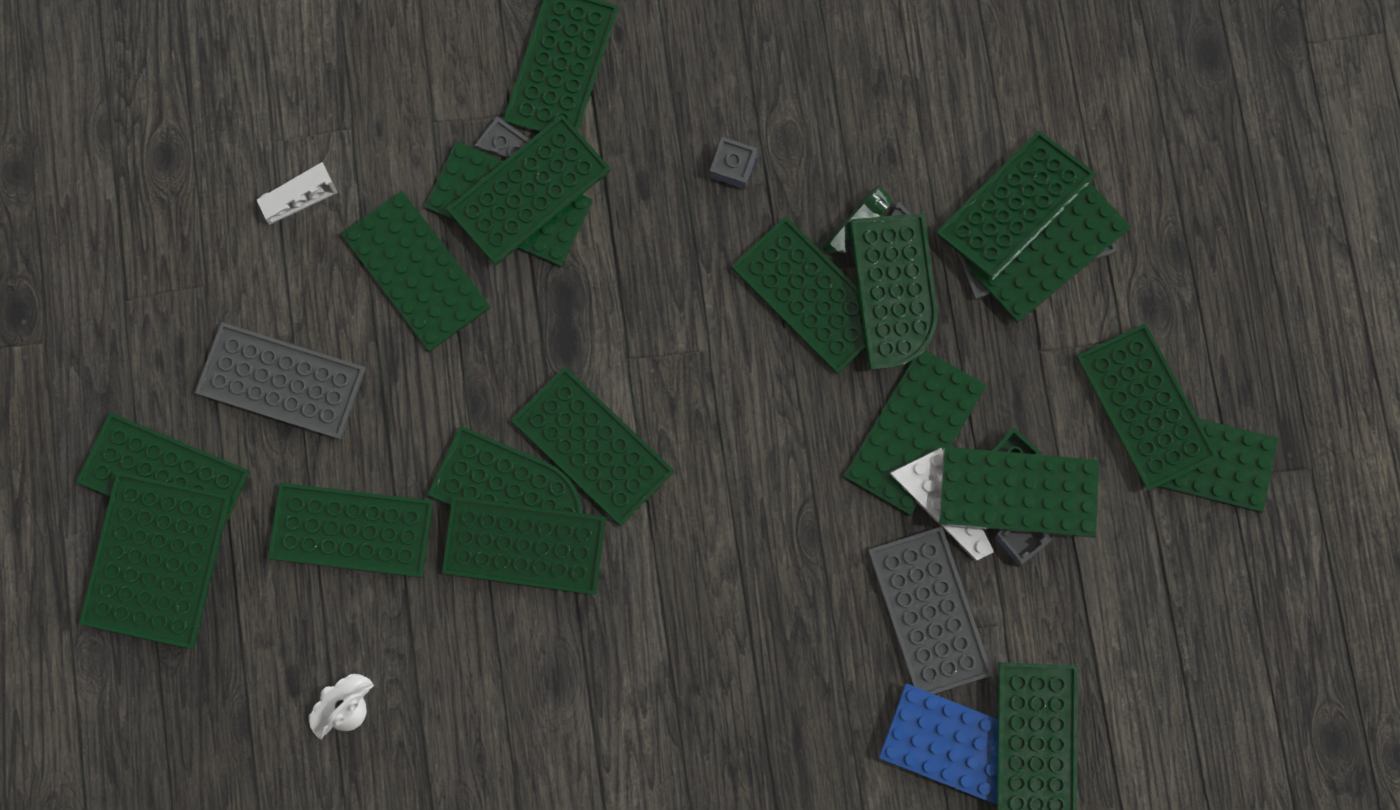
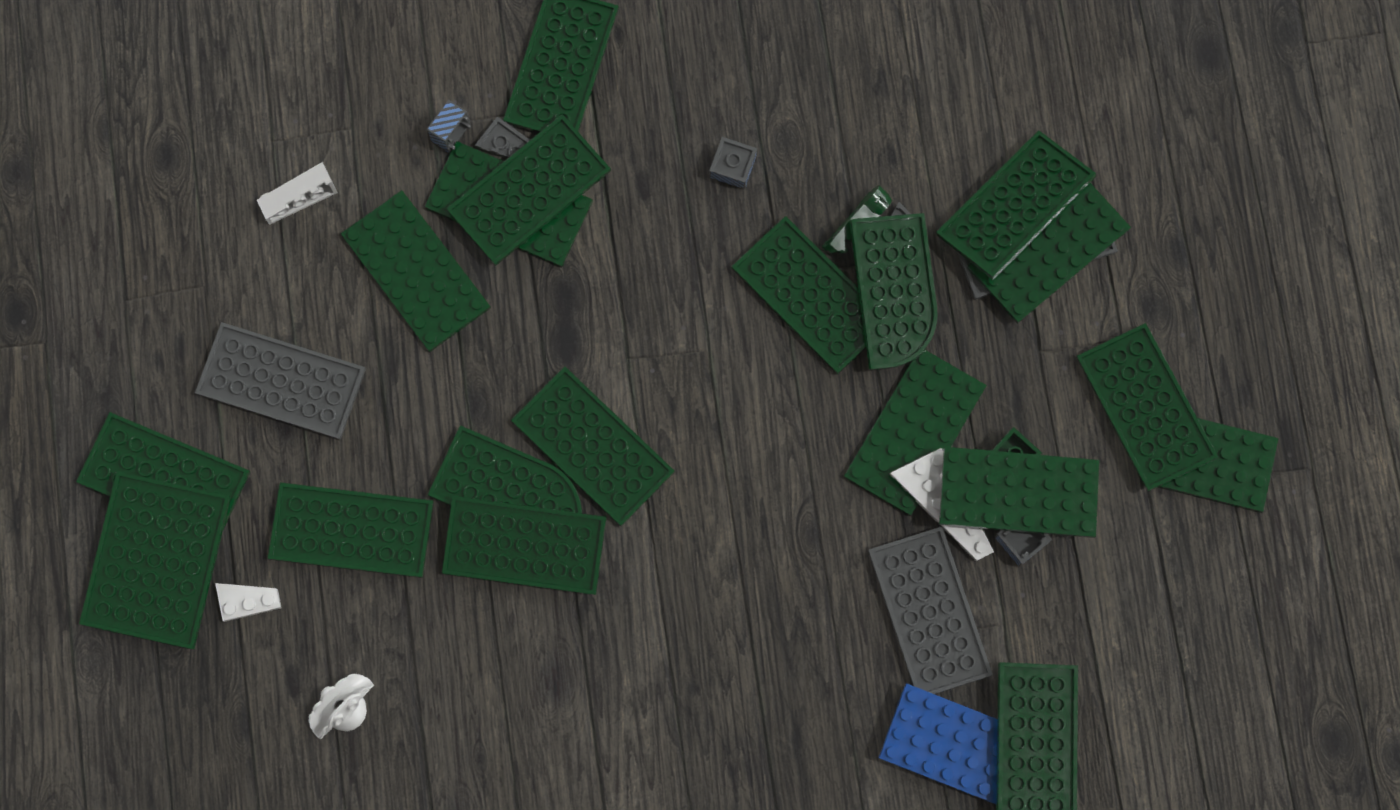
(244, 601): none -> white wing
(449, 126): none -> dark grey container

